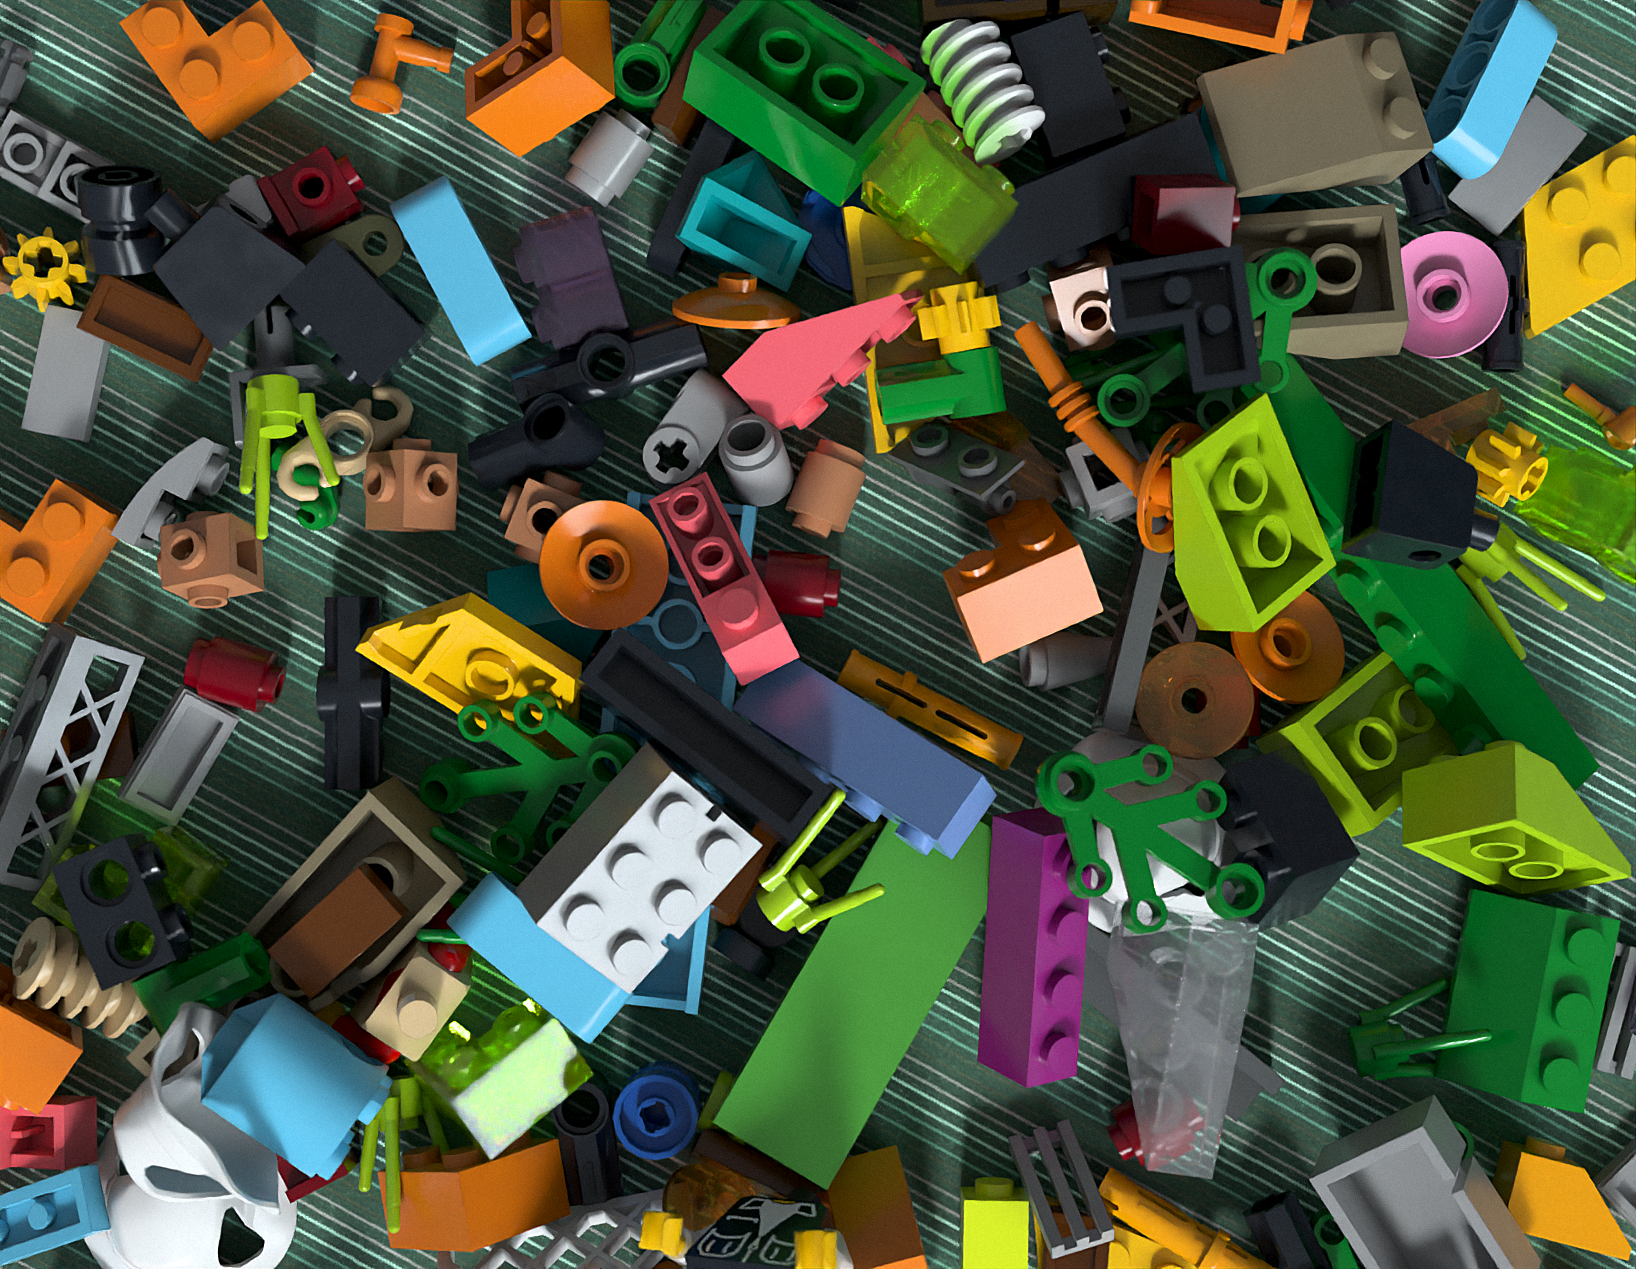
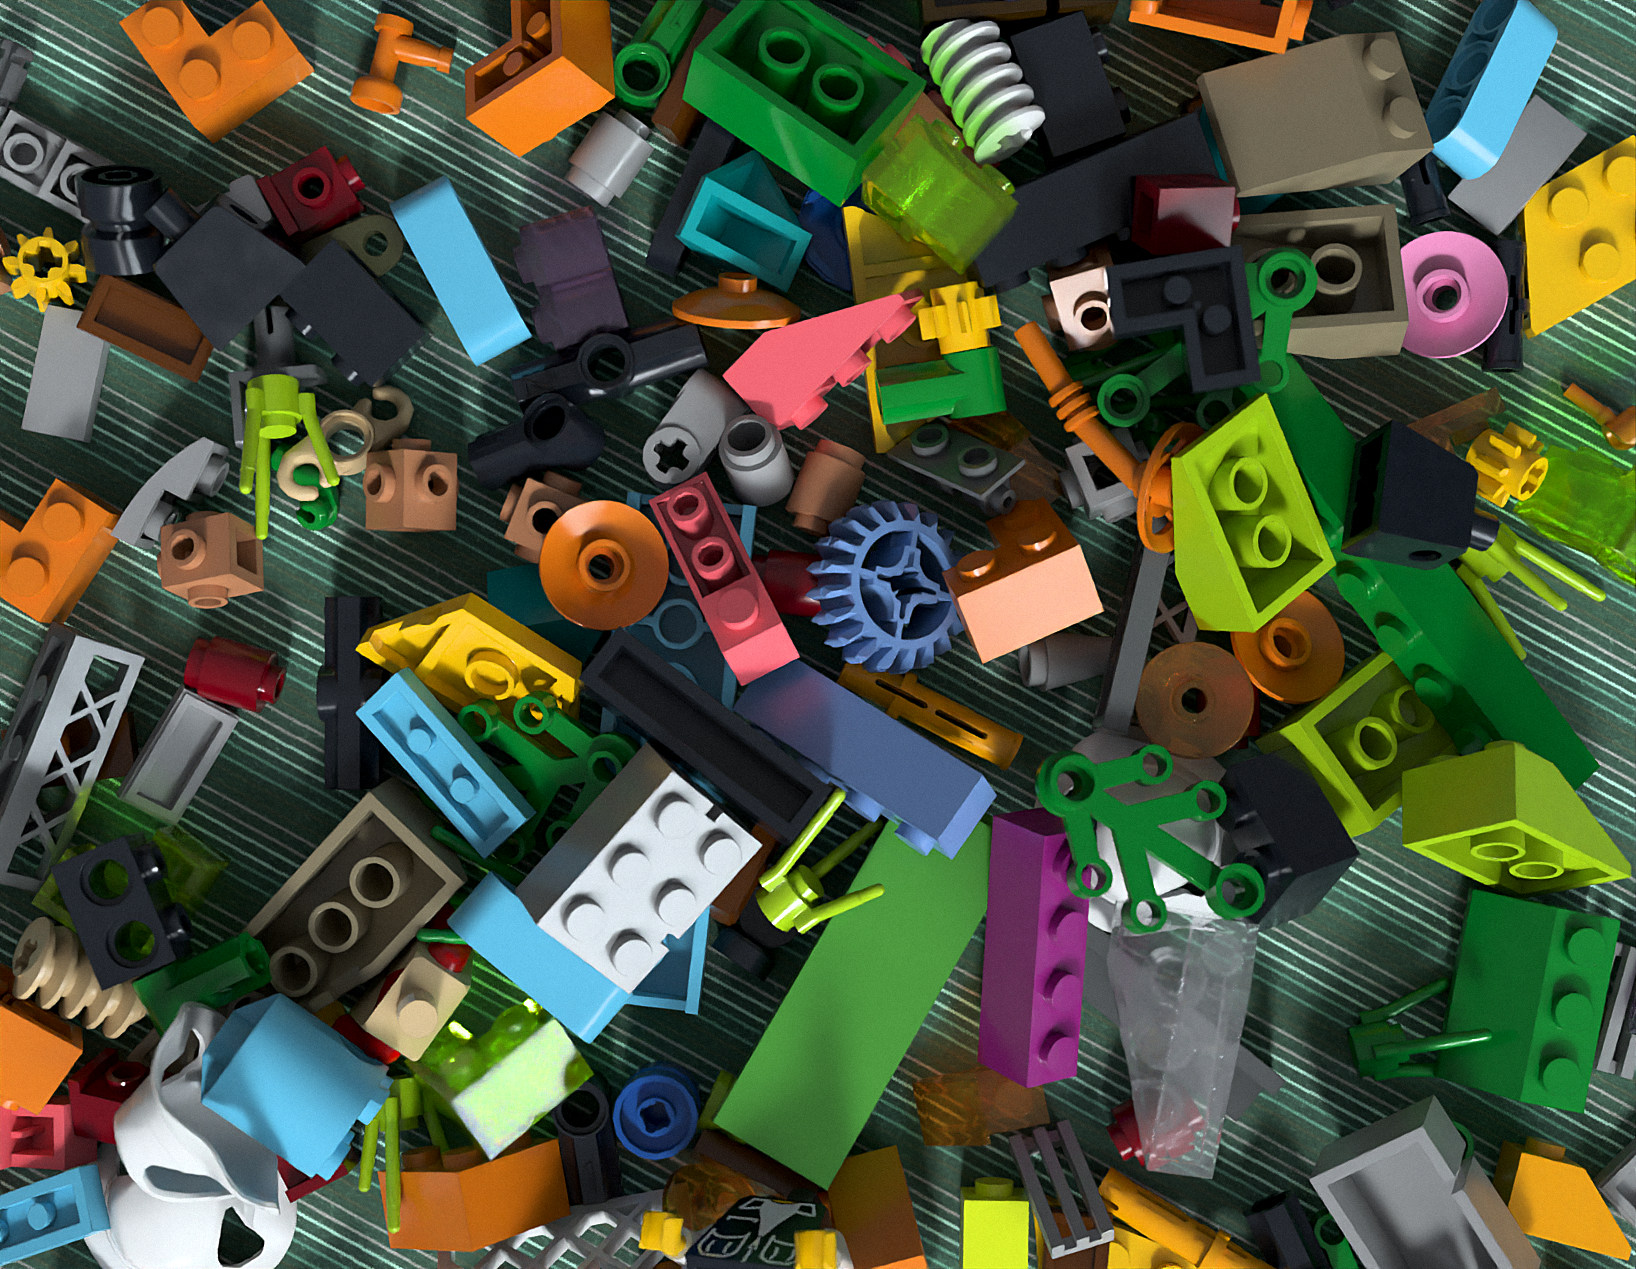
(100, 1090): none -> dark red brick
(337, 930): reddish brown tile -> none
(445, 762): none -> medium azure plate
(864, 610): none -> medium blue gear
(973, 1104): none -> clear orange slope

